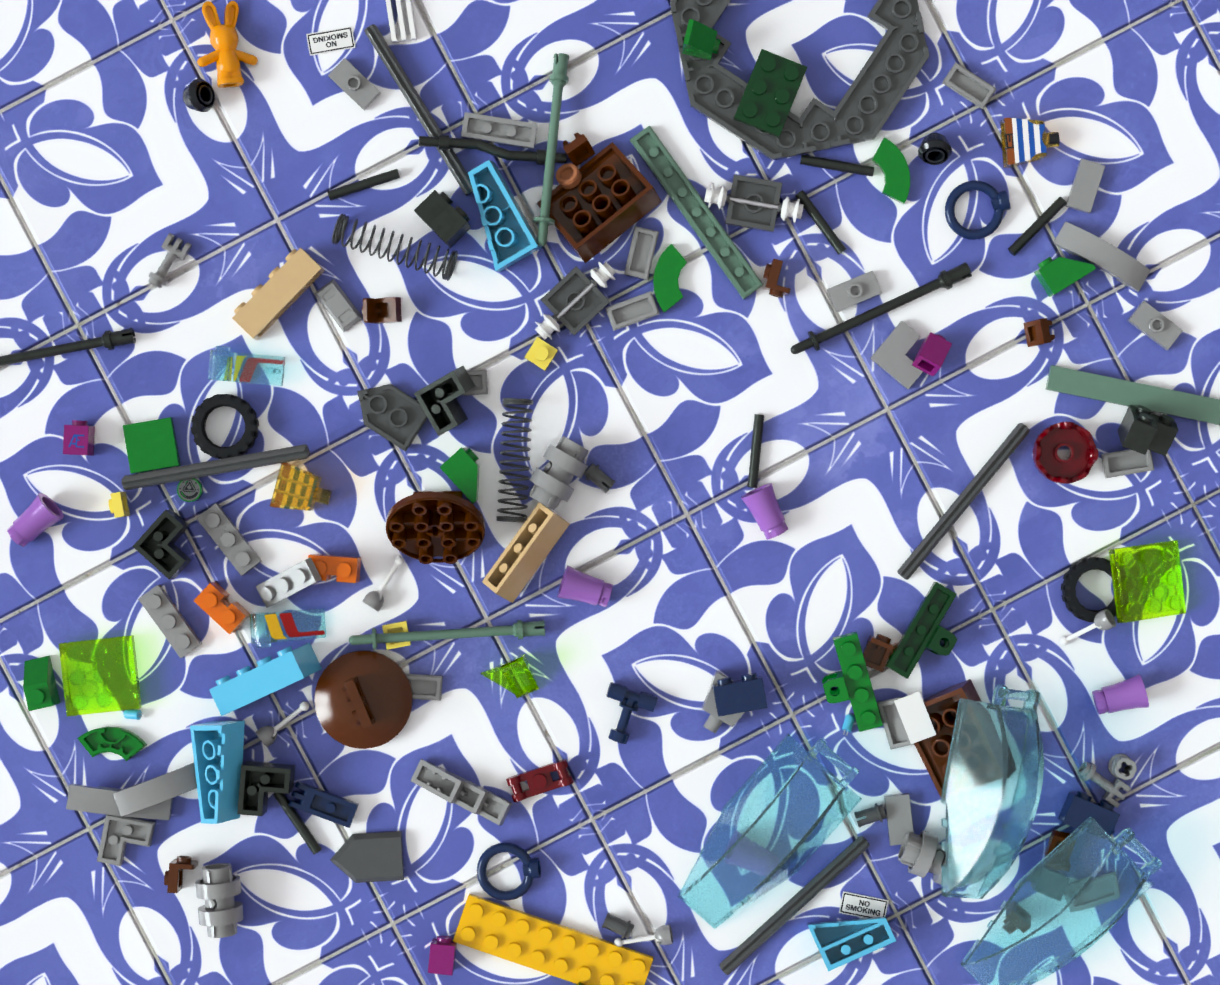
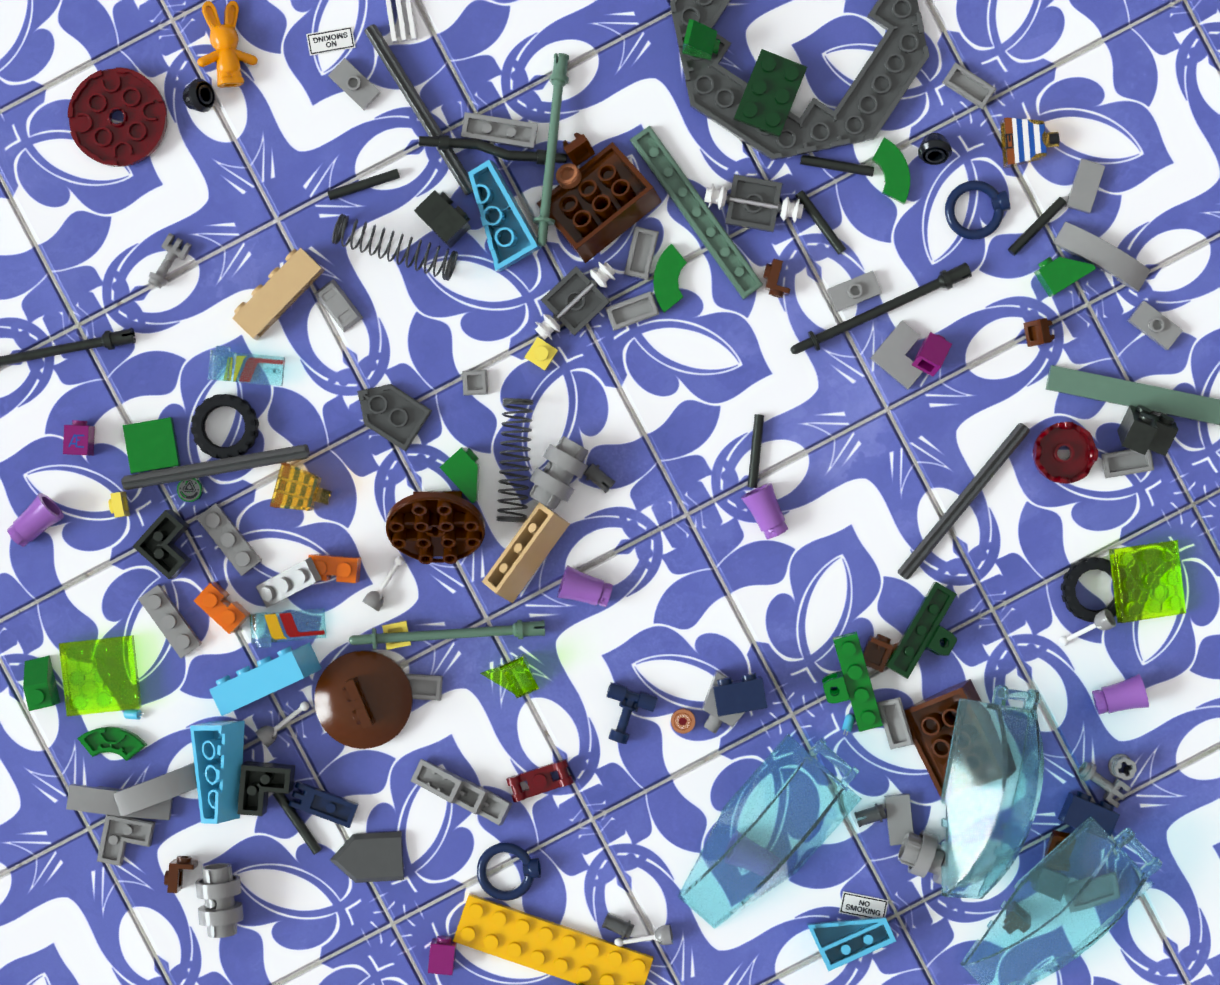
(92, 112): none -> dark red plate
(381, 310): reddish brown bracket -> none
(440, 400): pearl dark grey brick -> none
(683, 720): none -> nougat tile
(796, 903): dark grey axle -> none
(915, 717): white sticker -> none

